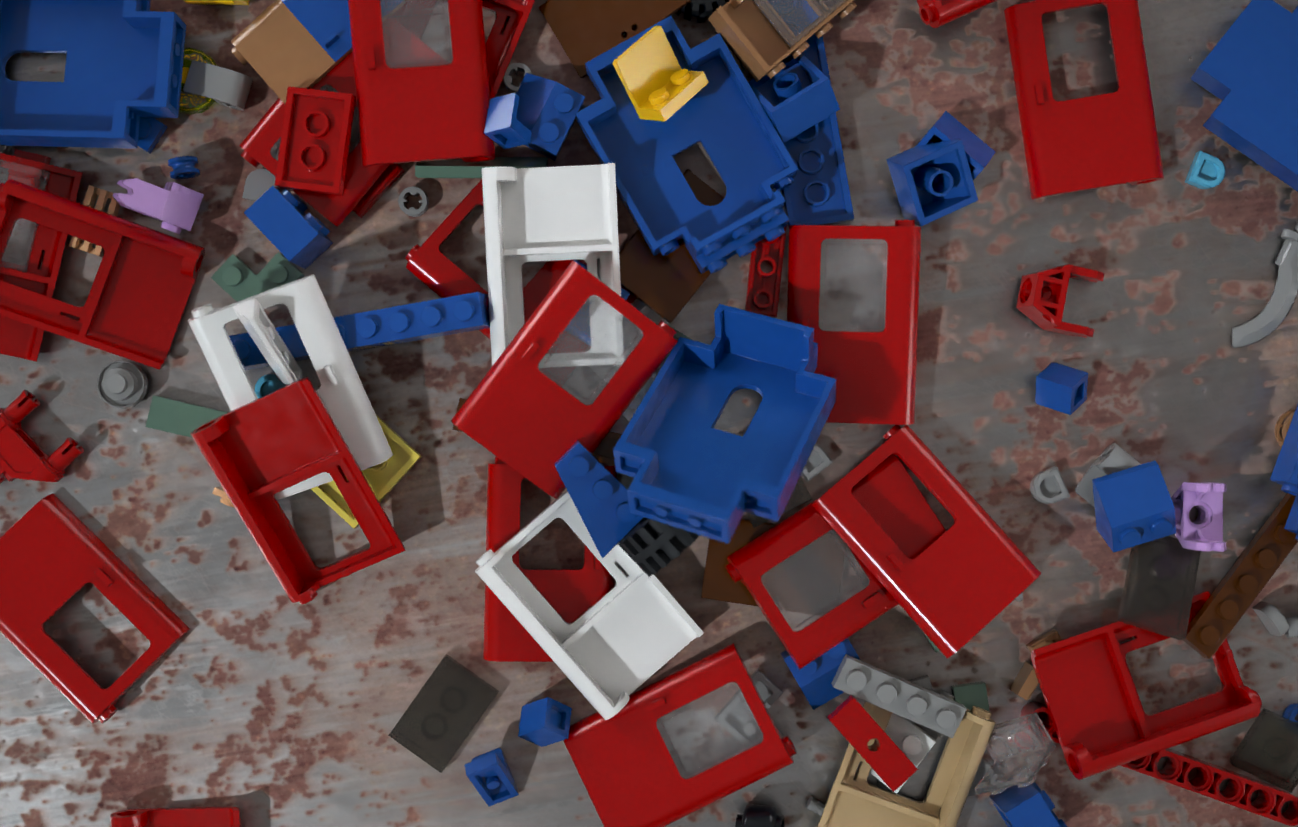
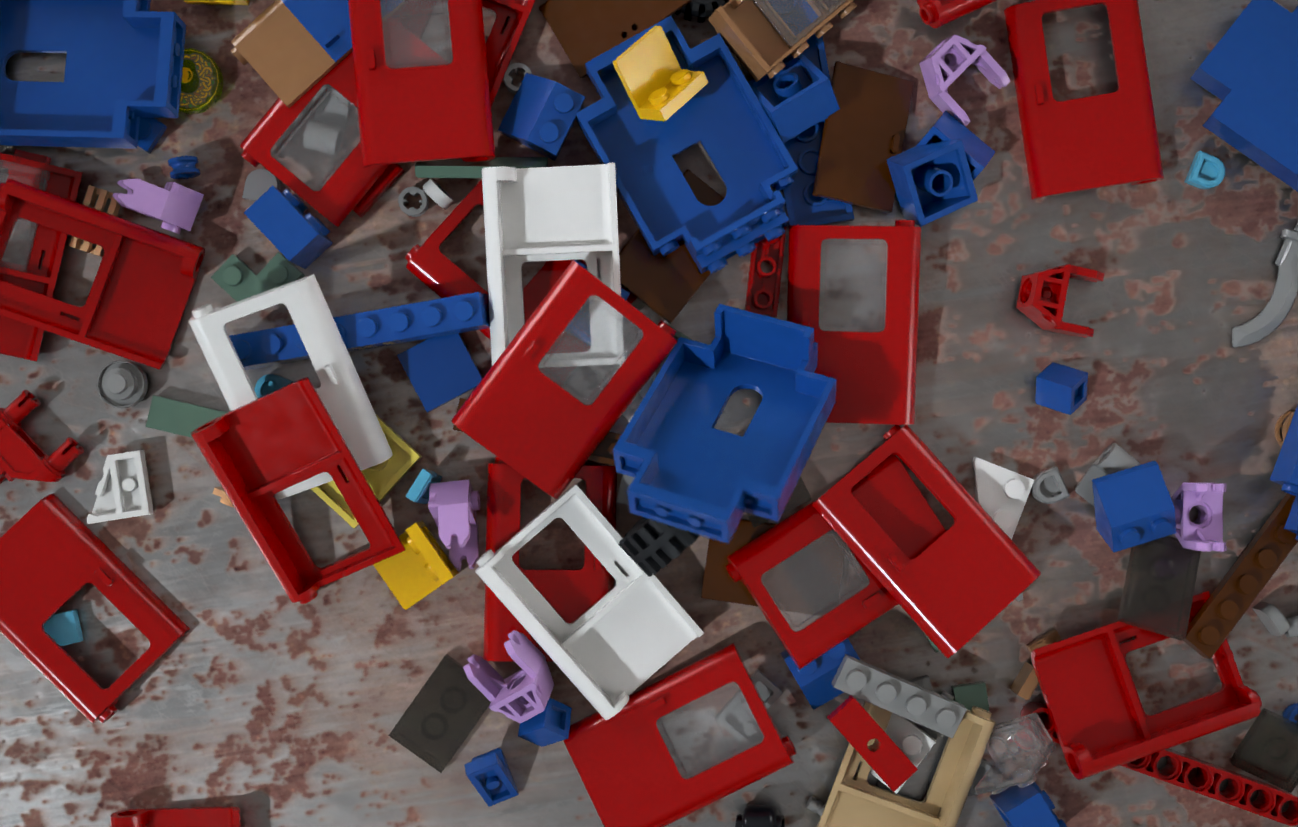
(64, 628): none -> medium azure tile
(123, 489): none -> white wing
(219, 84): light grey panel -> none
(268, 341): white slope -> none
(315, 140): red plate -> none
(418, 568): none -> yellow bracket
(420, 489): none -> medium azure tile
(437, 194): none -> white tile
(440, 370): none -> blue tile
(454, 512): none -> lavender piece
(502, 123): blue panel -> none
(521, 693): none -> lavender piece
(597, 496): blue wing -> none
(816, 463): light grey tile -> none
(860, 137): none -> reddish brown container
(948, 62): none -> lavender piece
(1001, 493): none -> white wing

